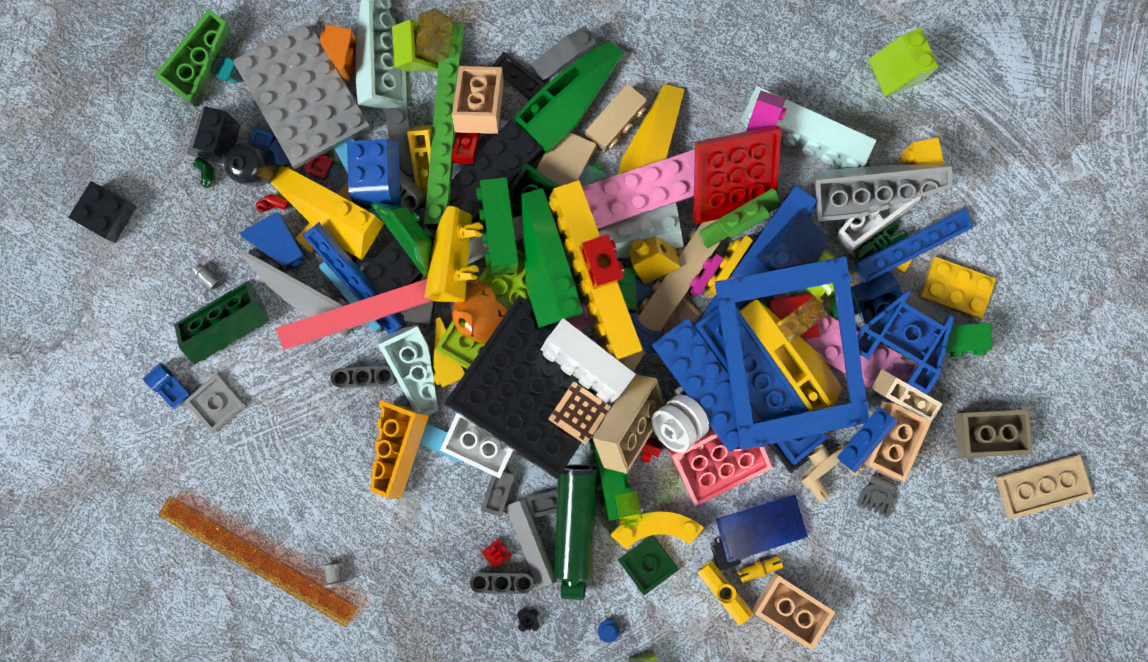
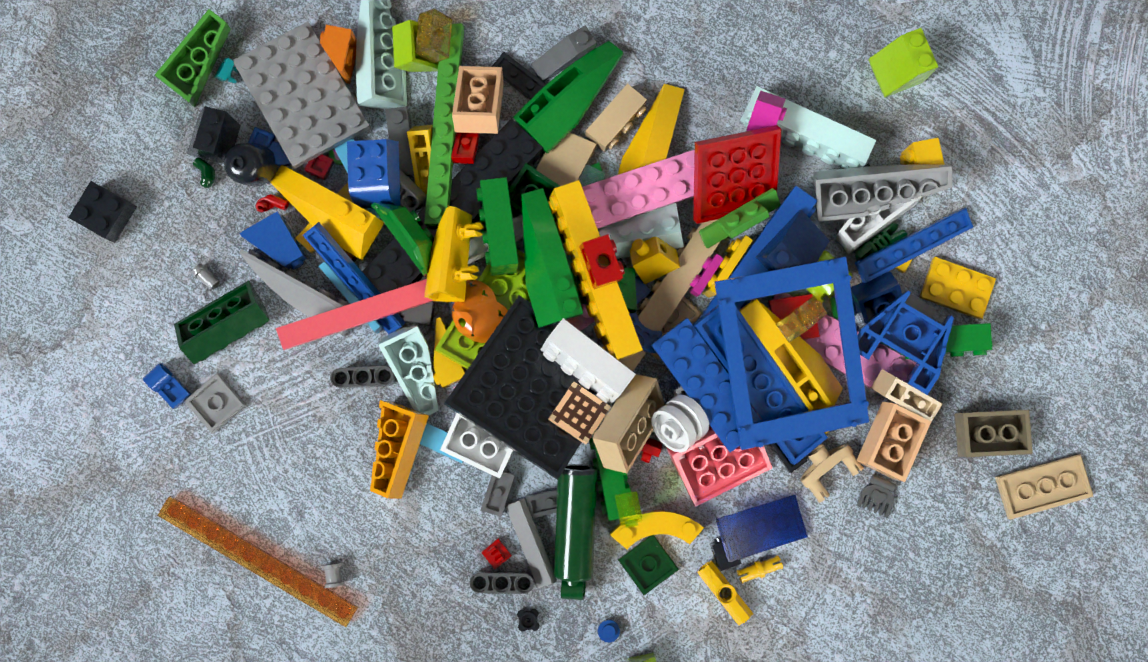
(793, 611): light nougat brick -> none
(867, 439): blue plate -> none

